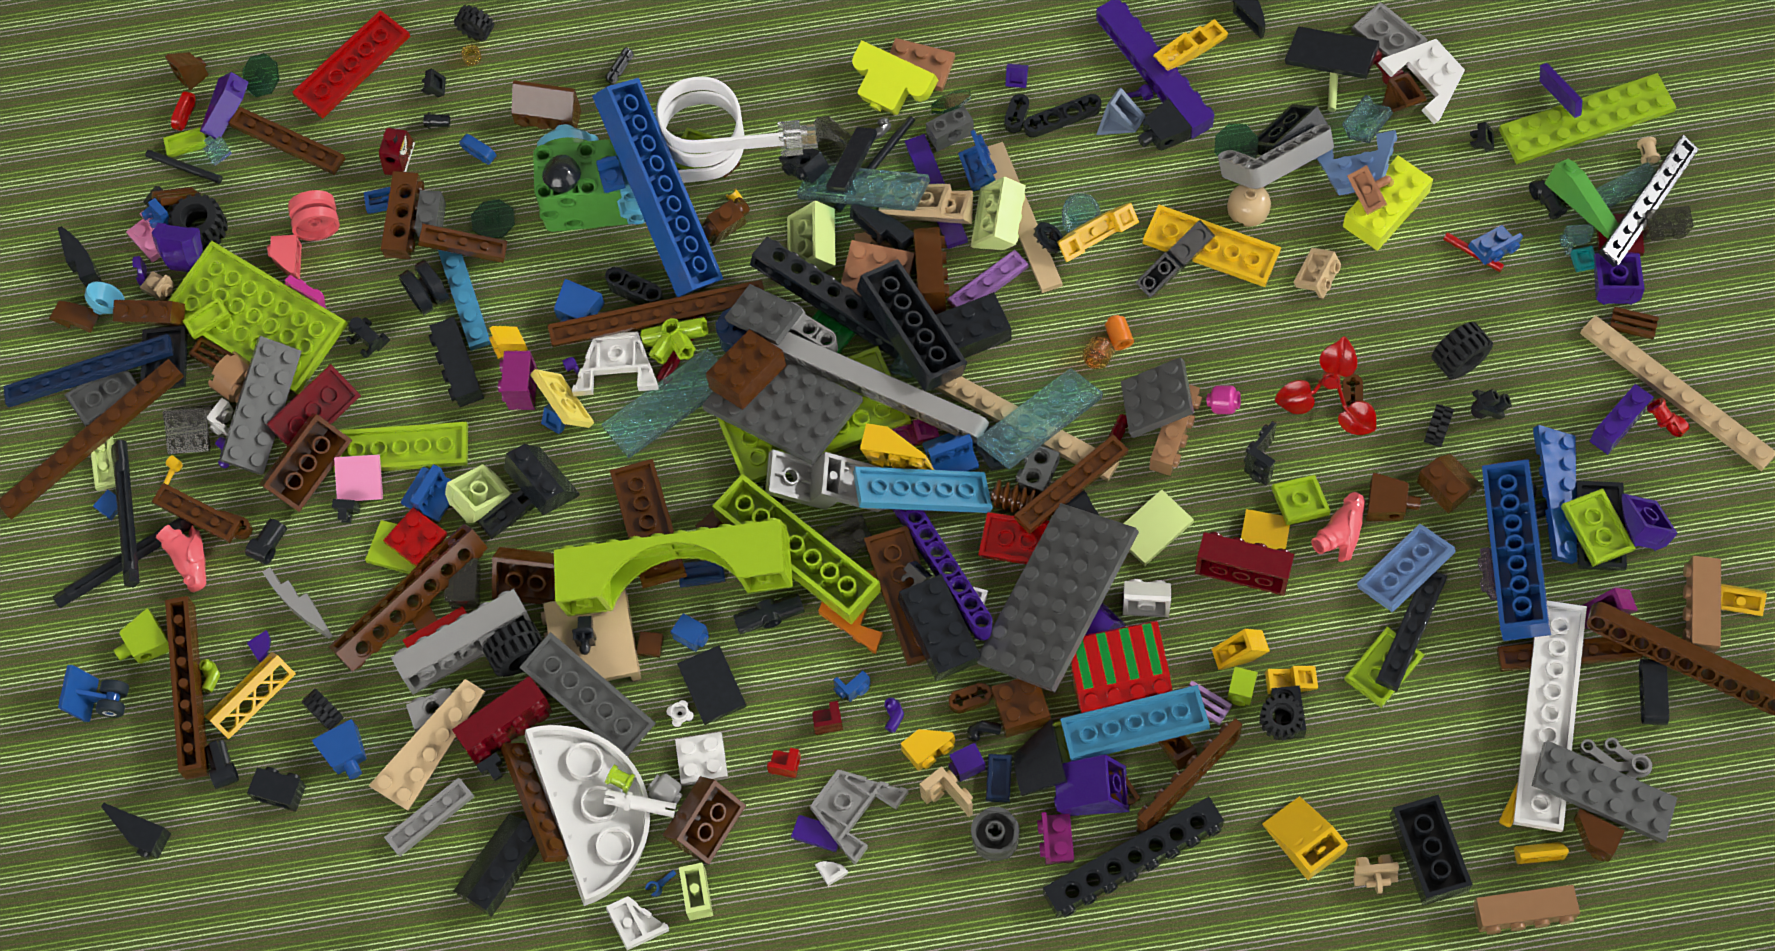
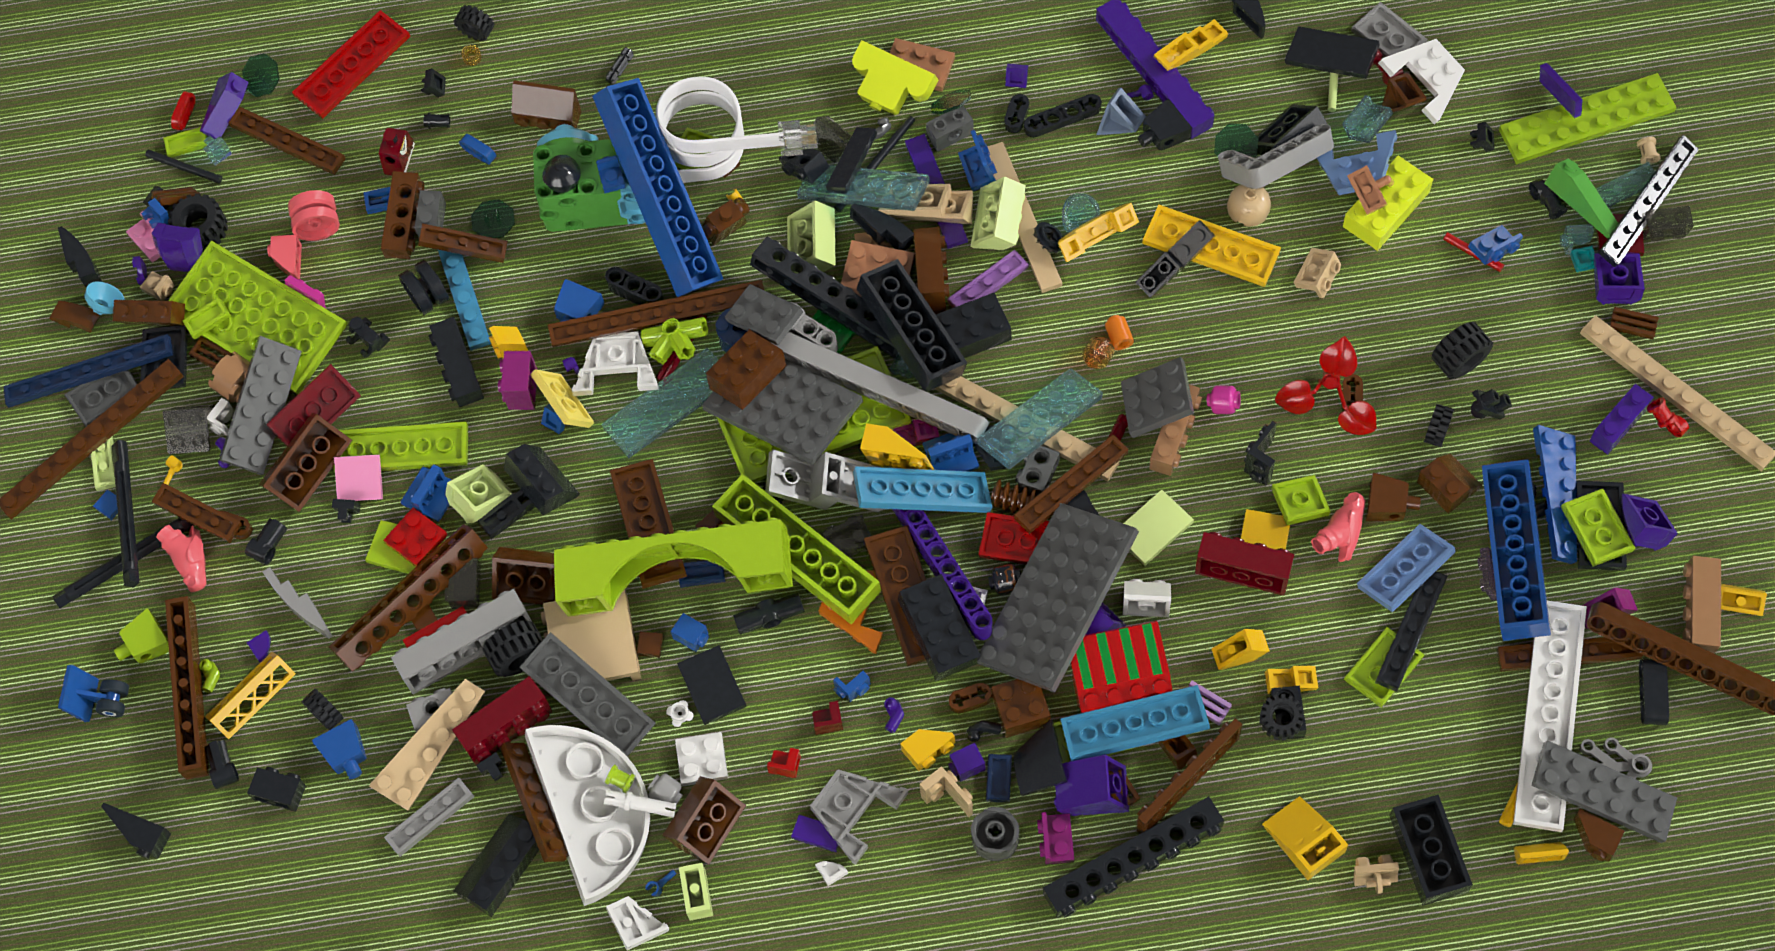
(187, 68): reddish brown slope -> none
(584, 635): black piece -> none
(917, 572): black tile -> none
(1004, 579): none -> black head
(1242, 686): lime brick -> none
(1526, 908): medium nougat brick -> none

